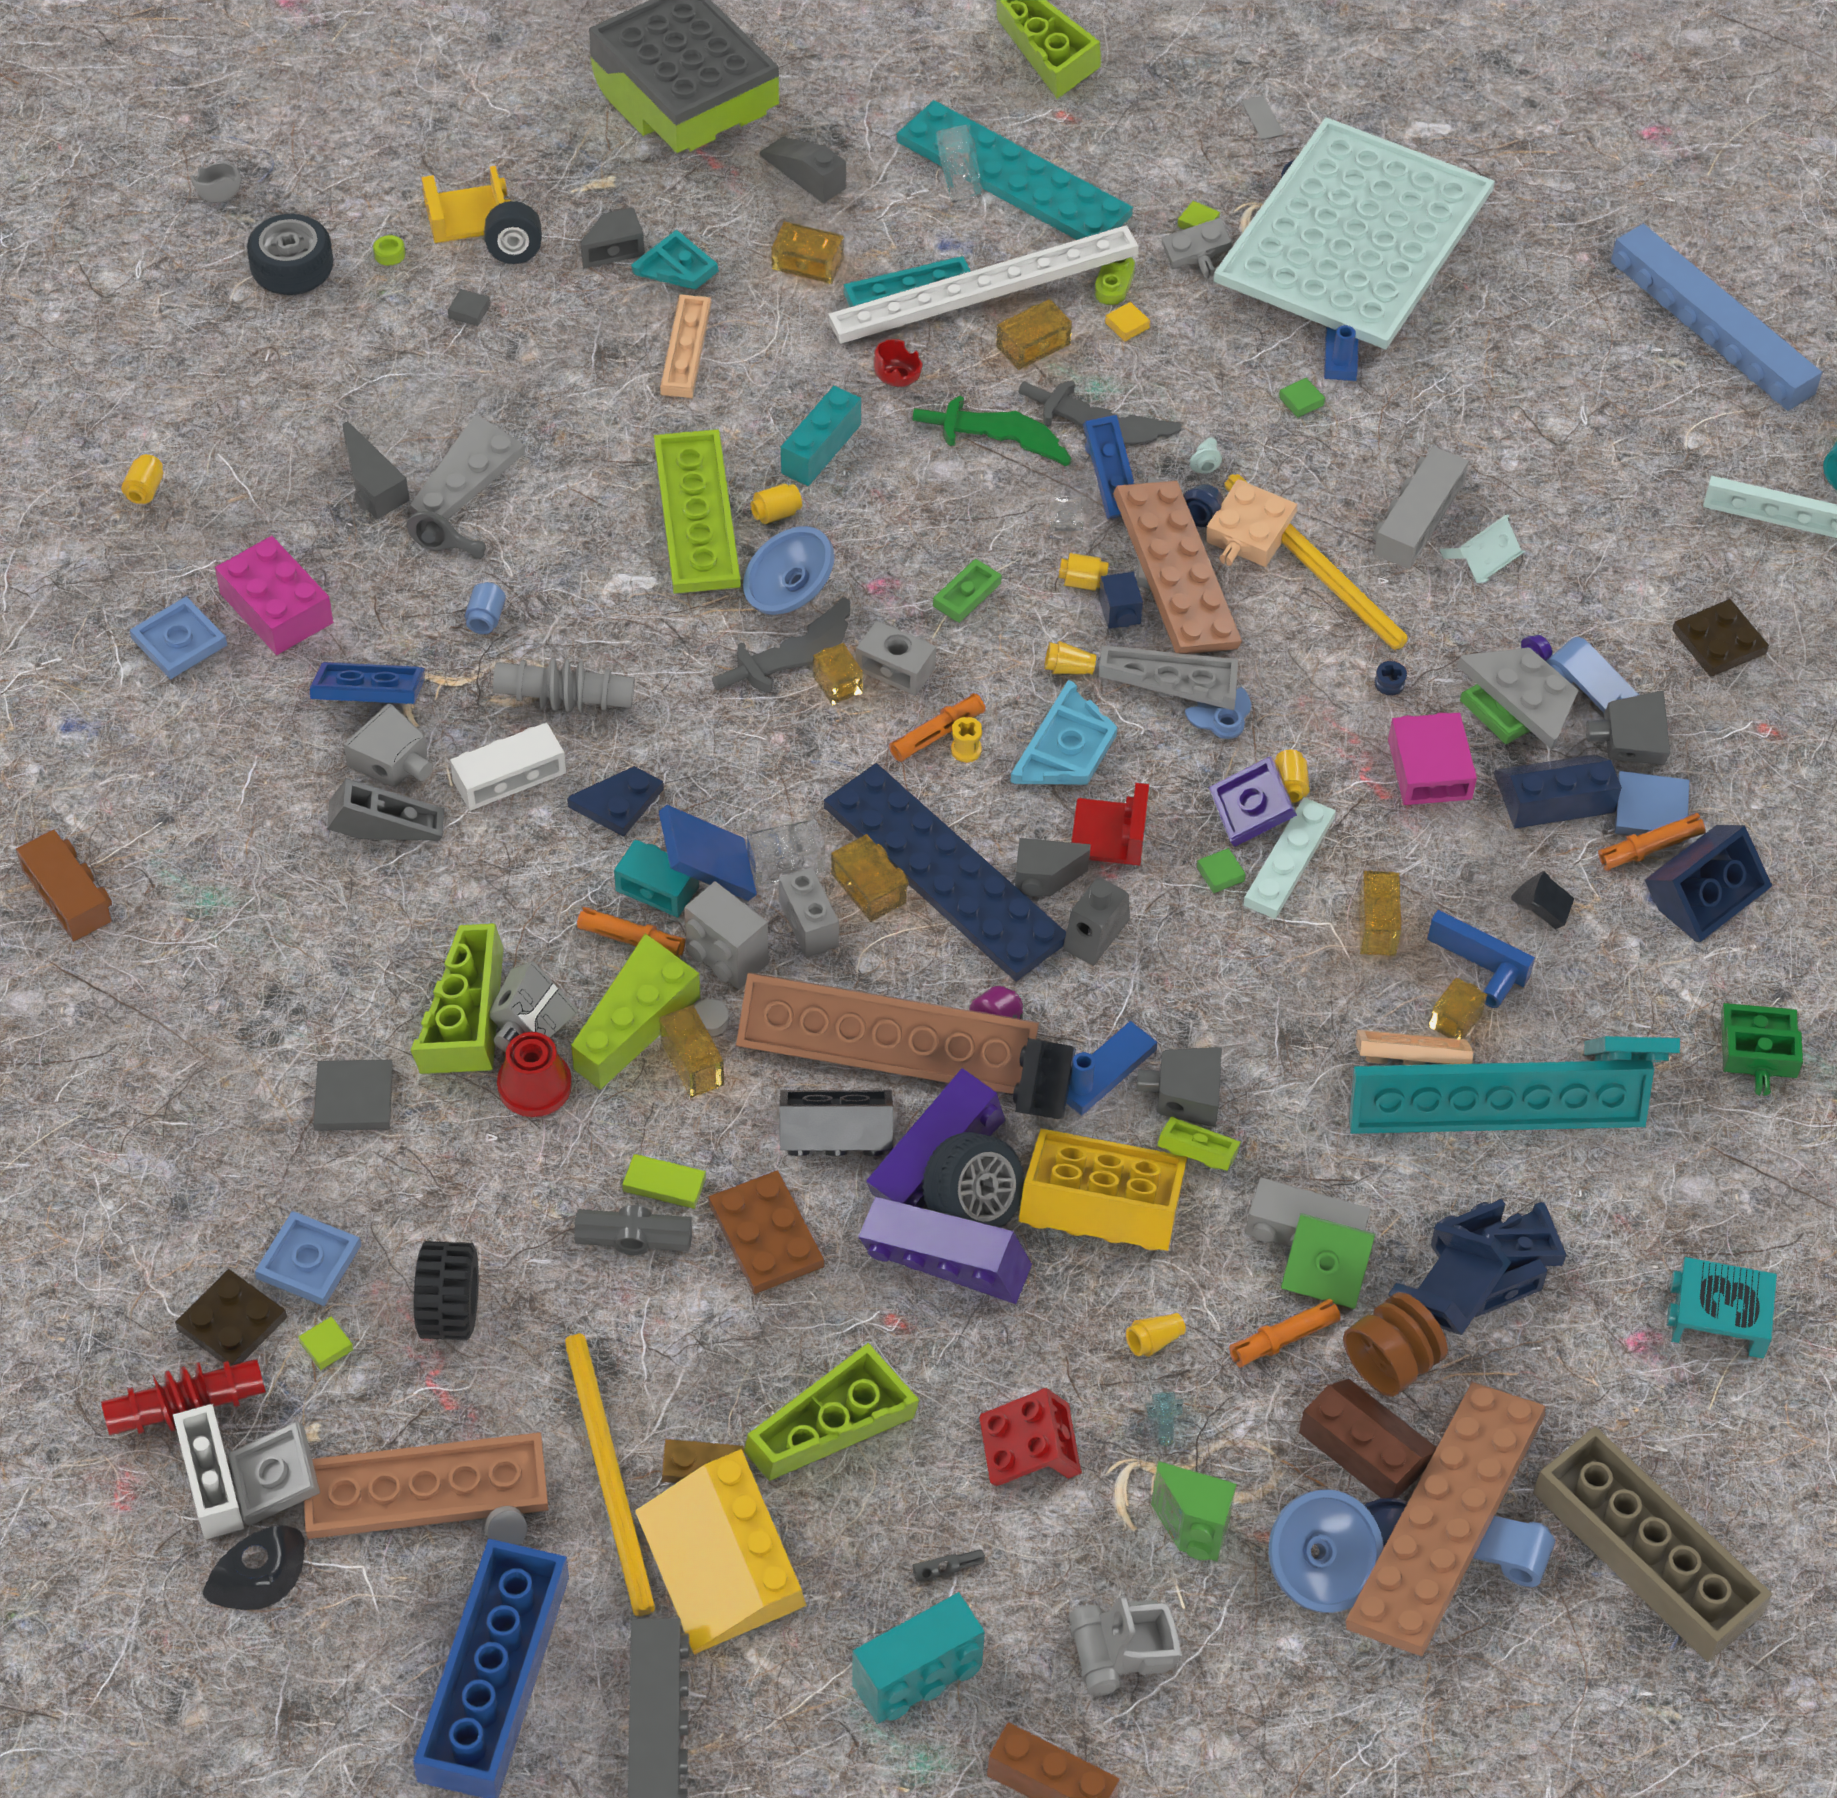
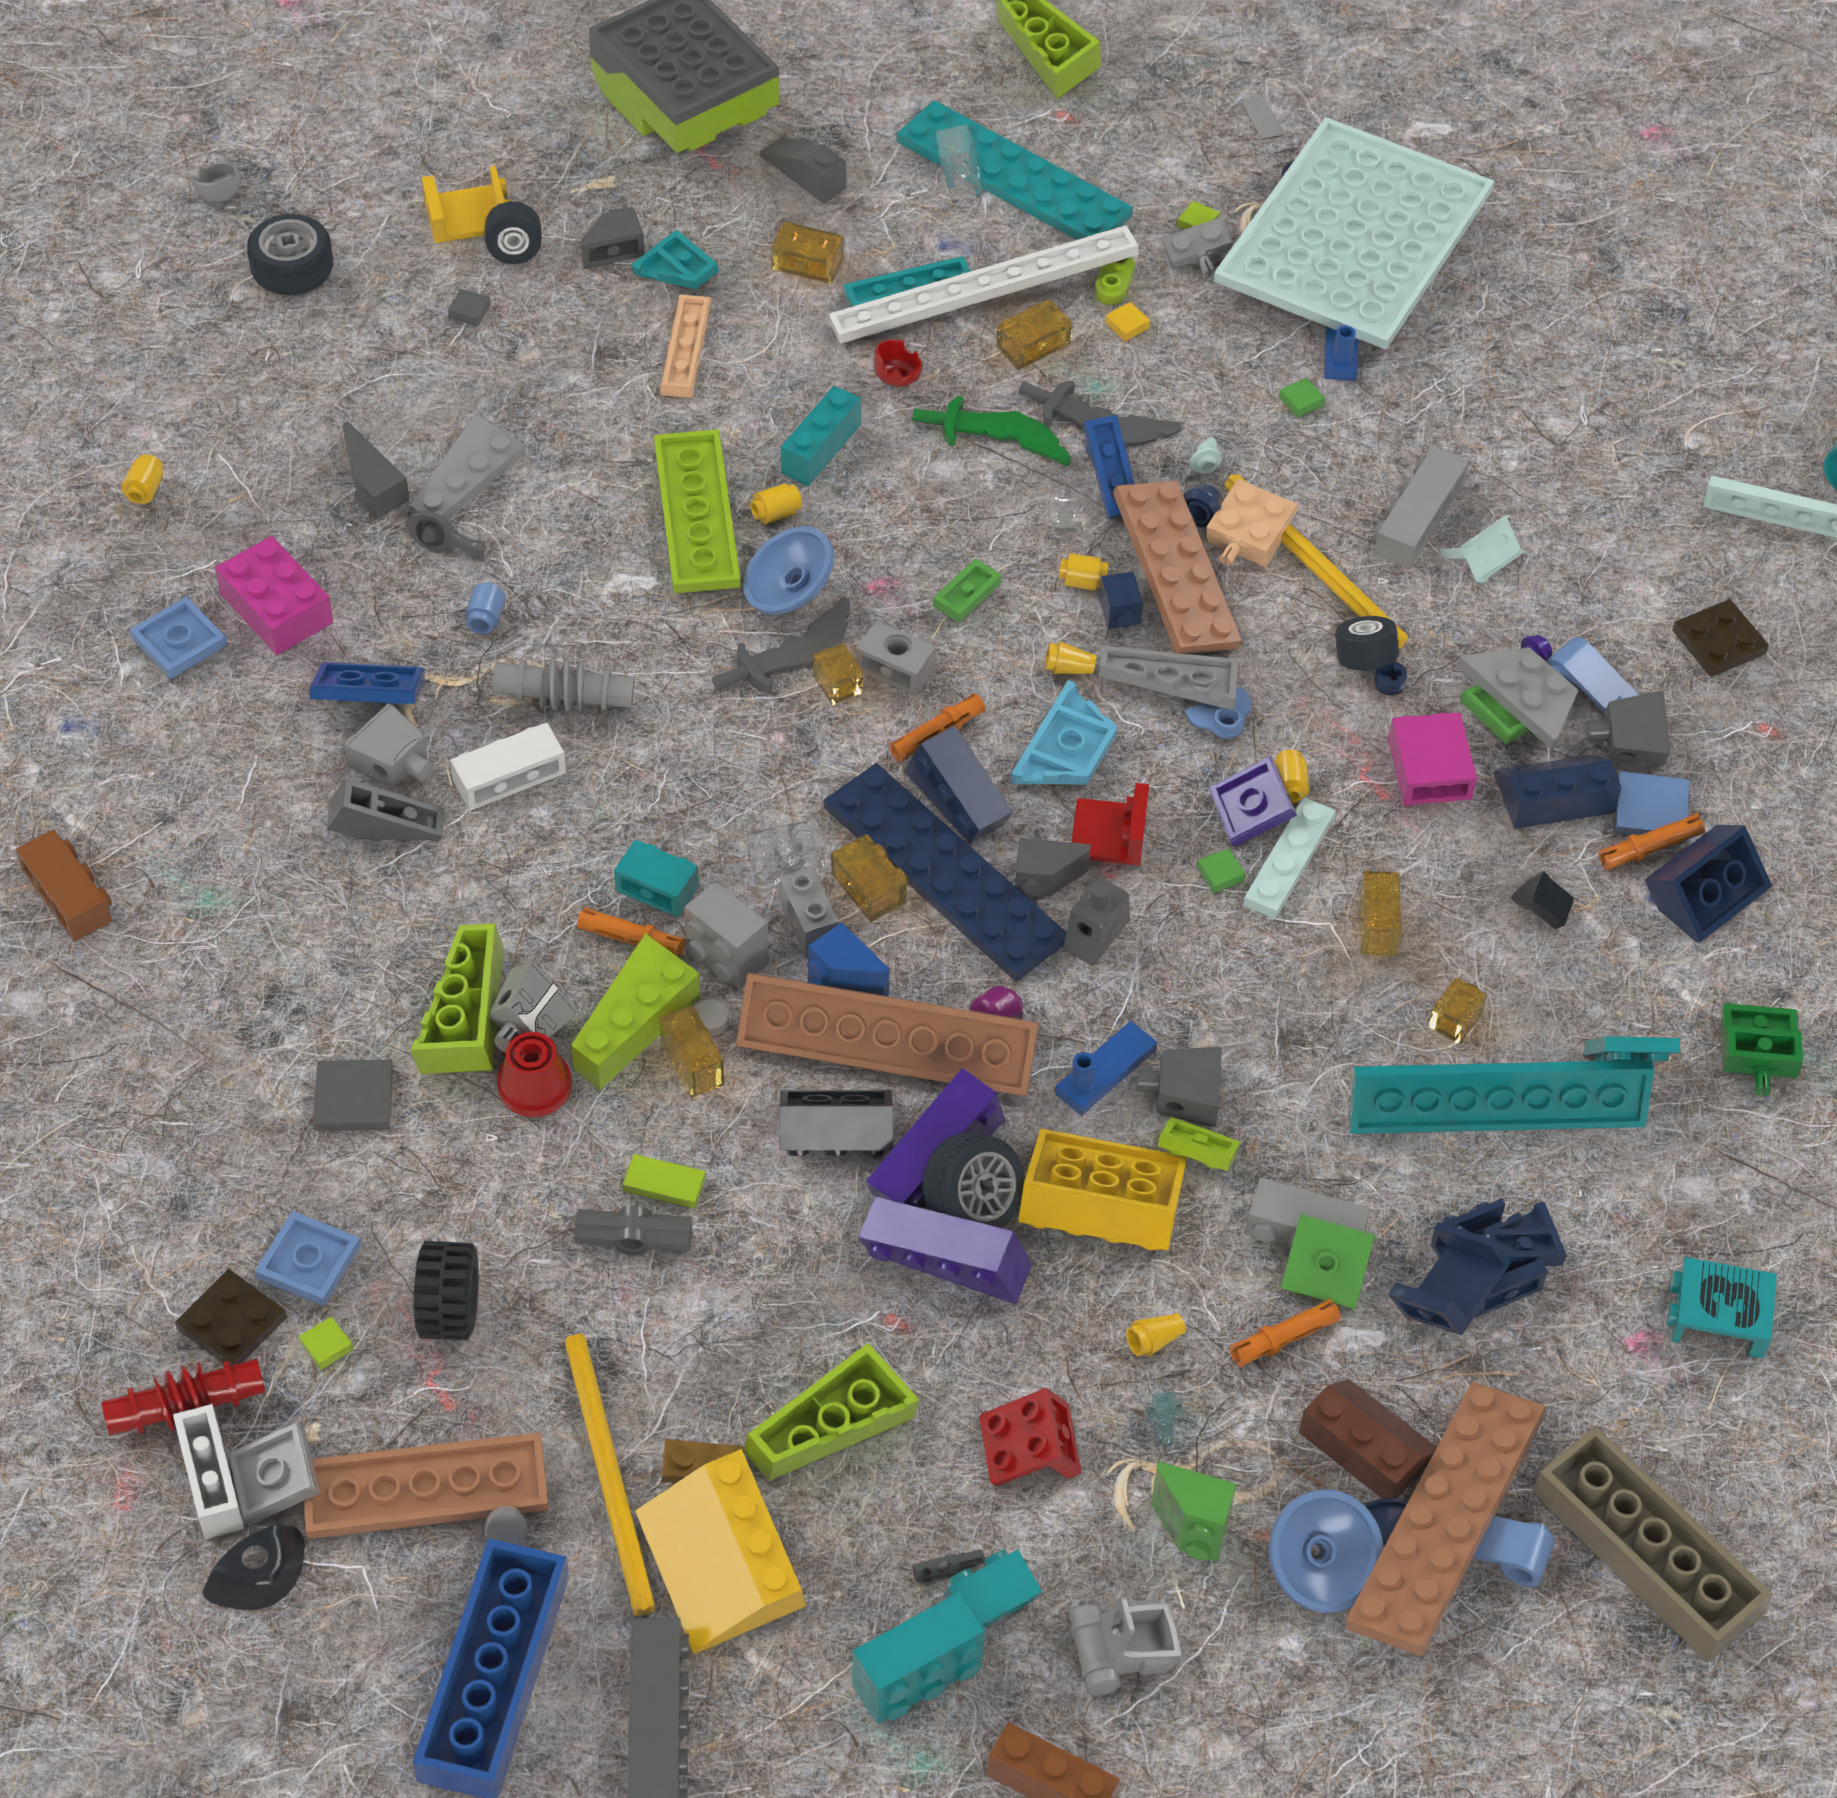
(389, 250): lime tile -> none
(618, 799): dark blue wing -> none
(707, 852): blue tile -> none
(766, 1232): dark orange plate -> none
(846, 963): none -> blue slope
(958, 785): none -> wedge
(966, 741): yellow bush -> none
(996, 1588): none -> teal brick
(1044, 1079): black bracket -> none
(1367, 643): none -> black wheel
(1395, 1344): dark orange wheel -> none
(1412, 1048): light nougat plate -> none
(1502, 959): blue piece -> none
(1716, 317): medium blue brick -> none

